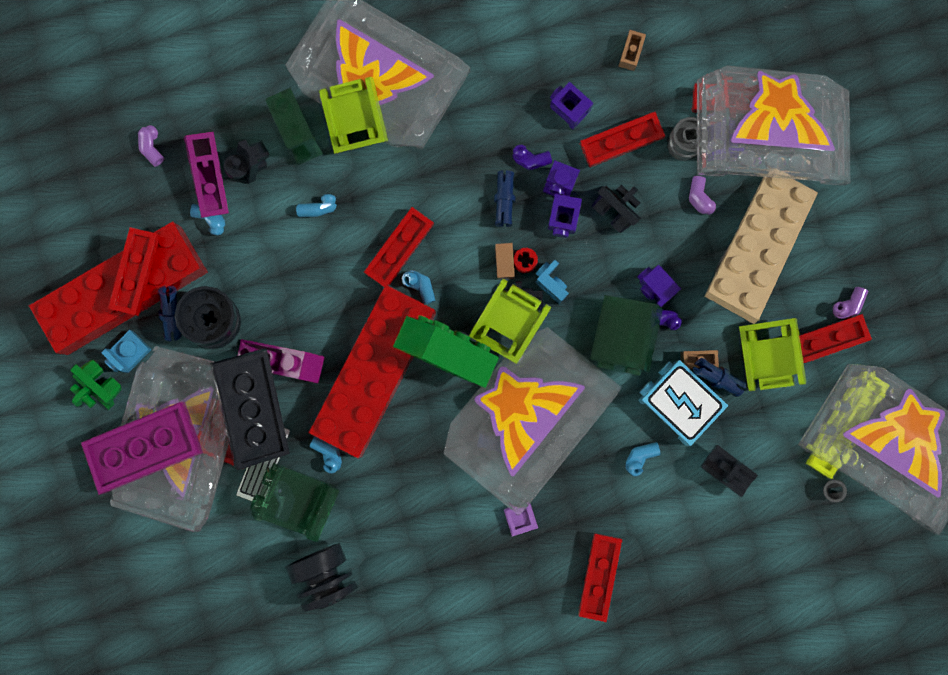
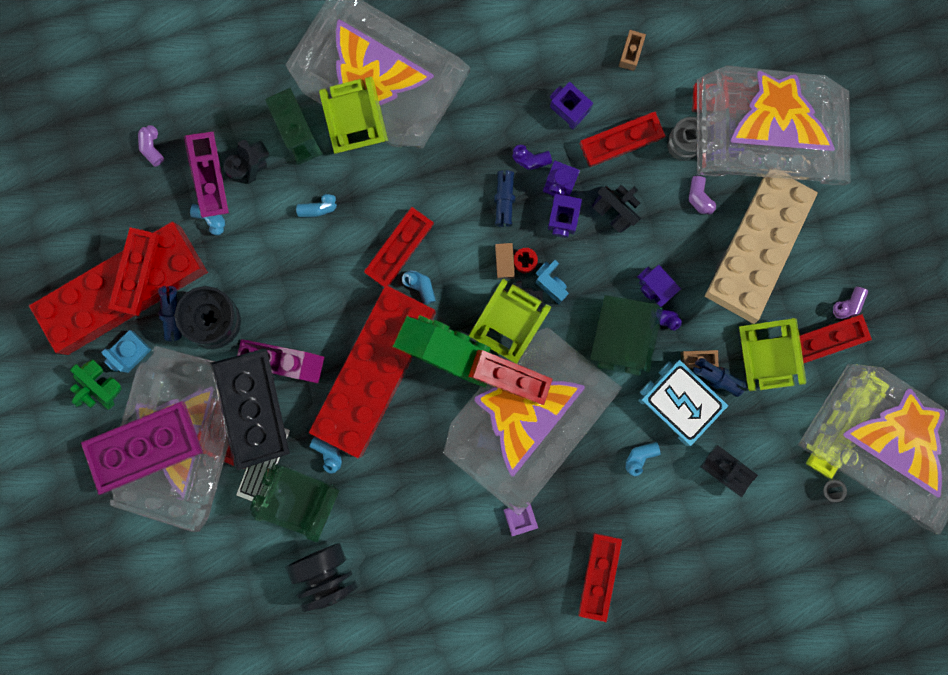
(510, 377): none -> plate

